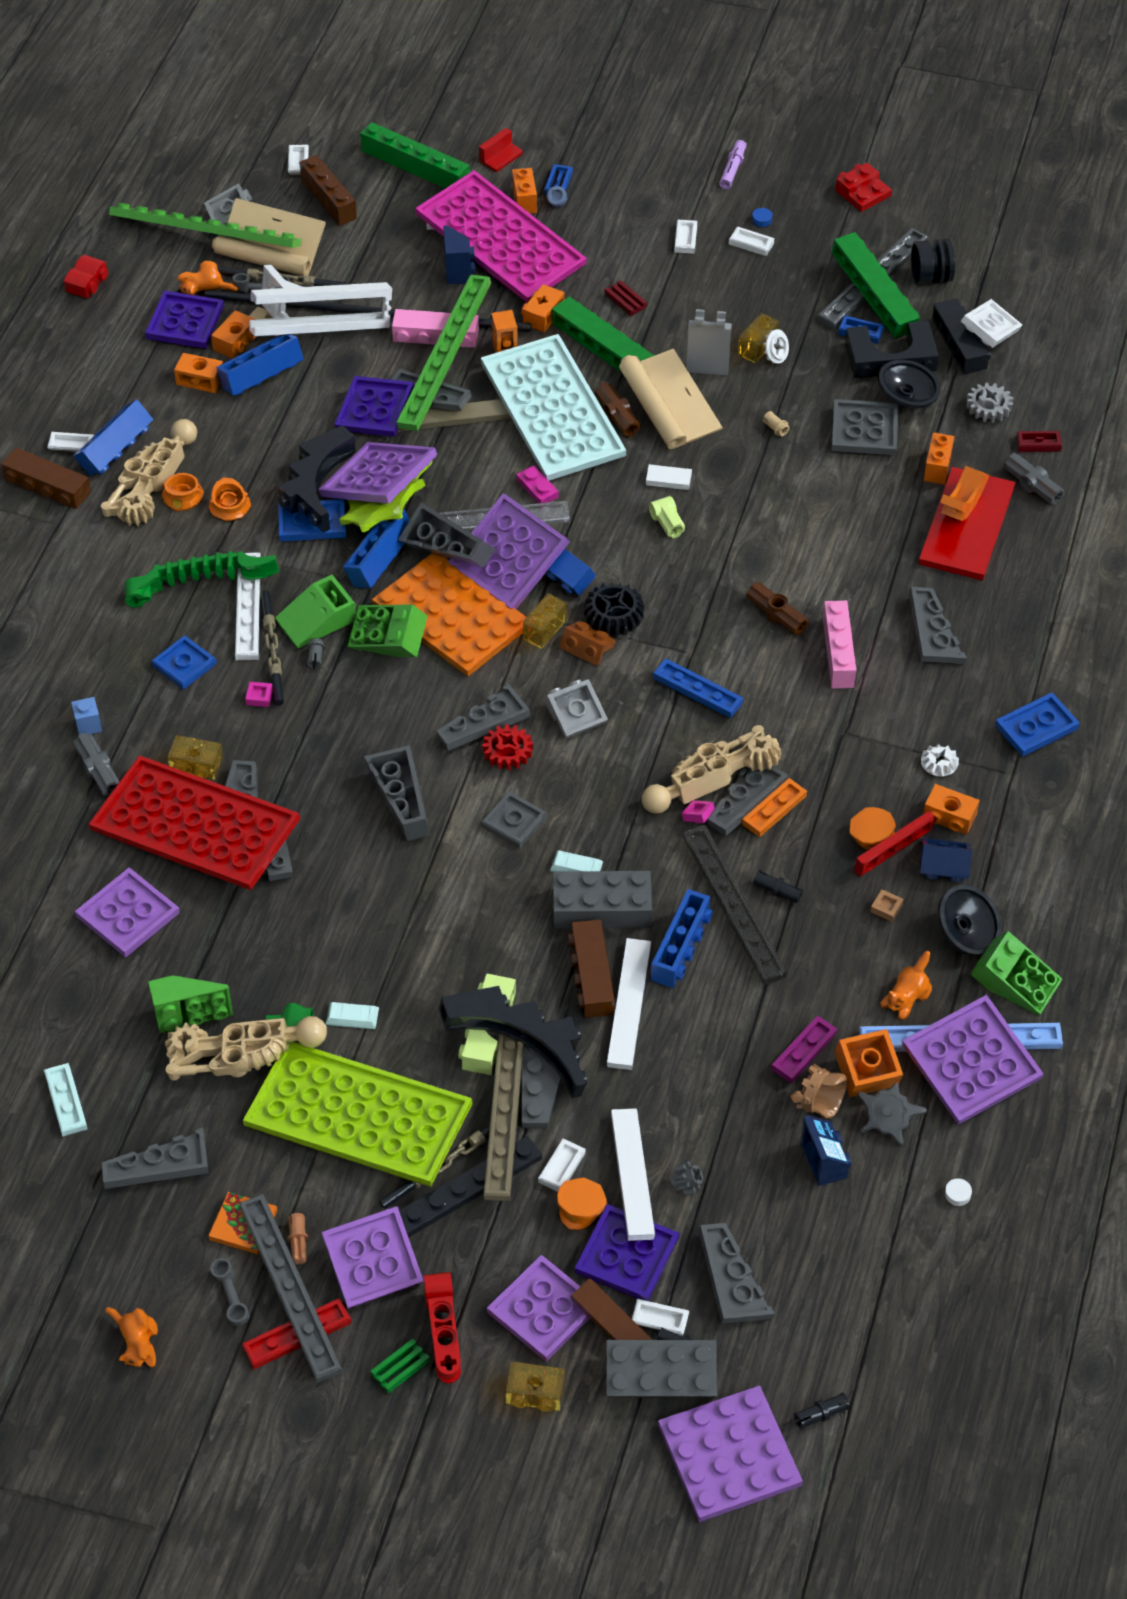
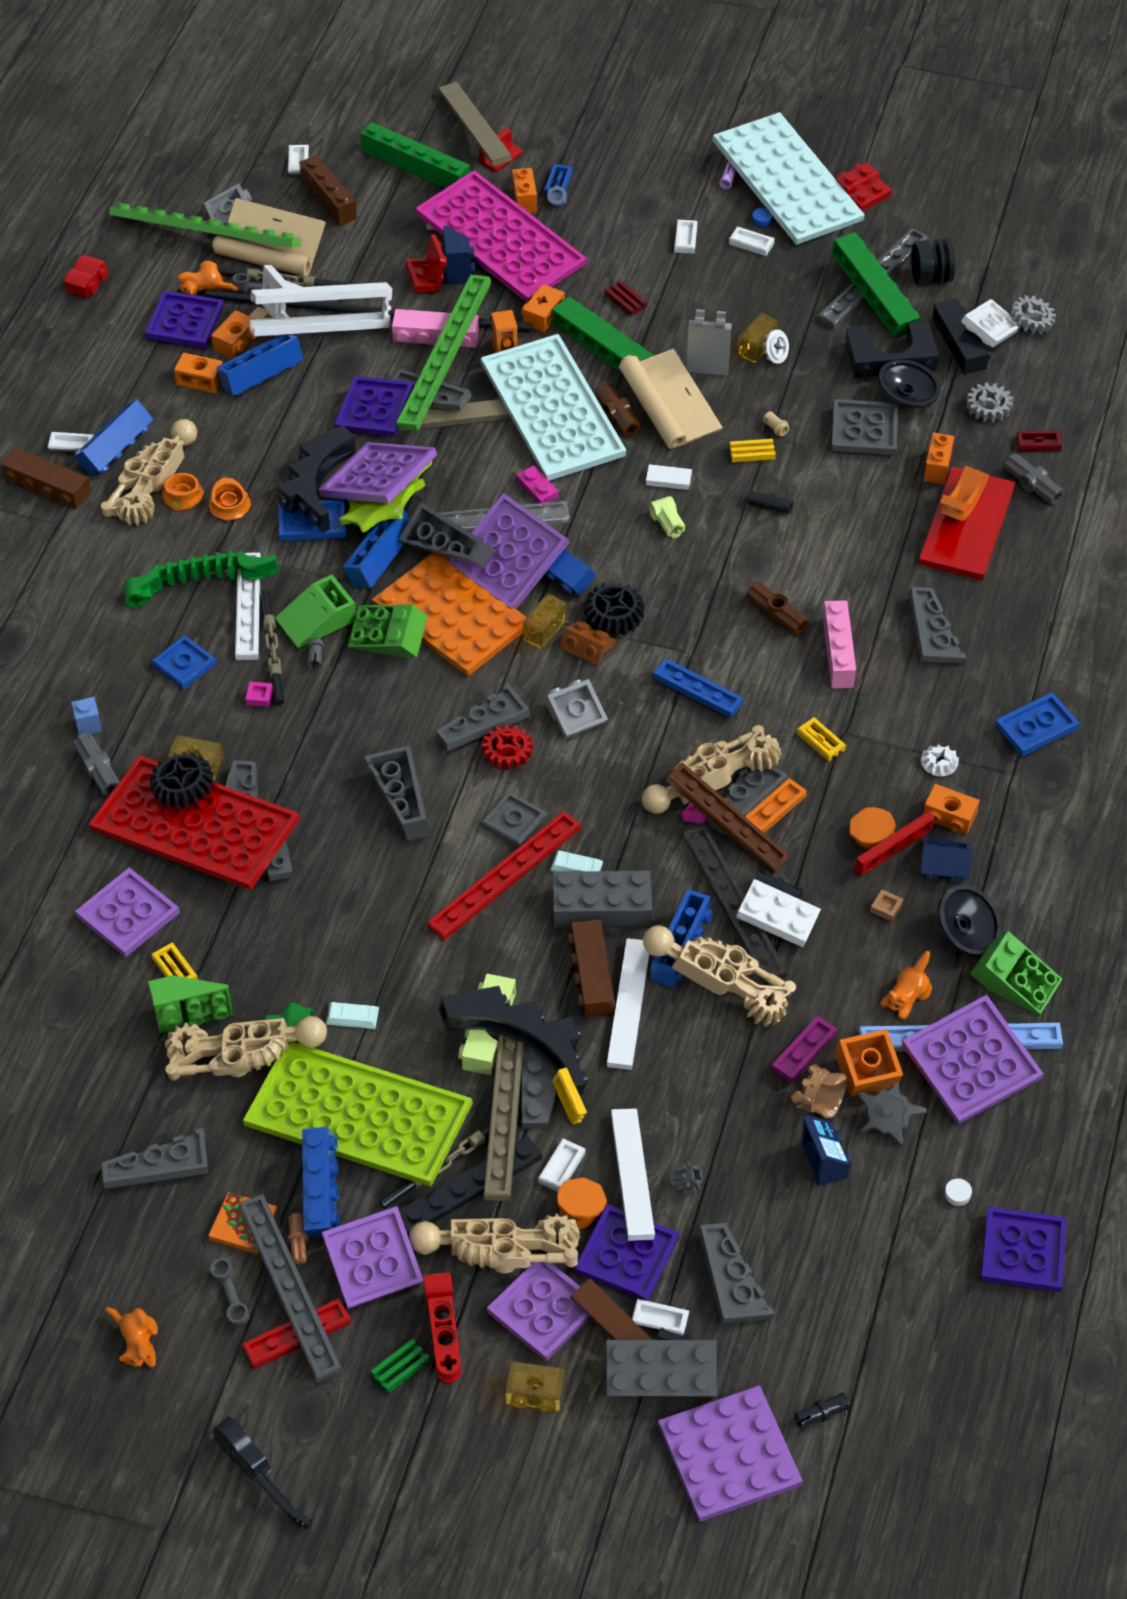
(65, 1099): light aqua tile -> none
(161, 965): none -> yellow tile
(195, 783): none -> black gear
(255, 1464): none -> black piece
(319, 1181): none -> blue brick
(428, 272): none -> red bracket
(475, 124): none -> dark tan tile
(500, 1242): none -> tan arm
(503, 876): none -> red tile
(569, 1096): none -> yellow tile
(716, 962): none -> tan arm
(727, 818): none -> reddish brown tile
(752, 450): none -> yellow tile
(770, 501): none -> black pin
(778, 913): none -> white plate
(788, 178): none -> light aqua plate
(818, 741): none -> yellow tile
(875, 329): blue tile -> none
(1024, 1249): none -> dark purple plate
(1033, 314): none -> light grey gear

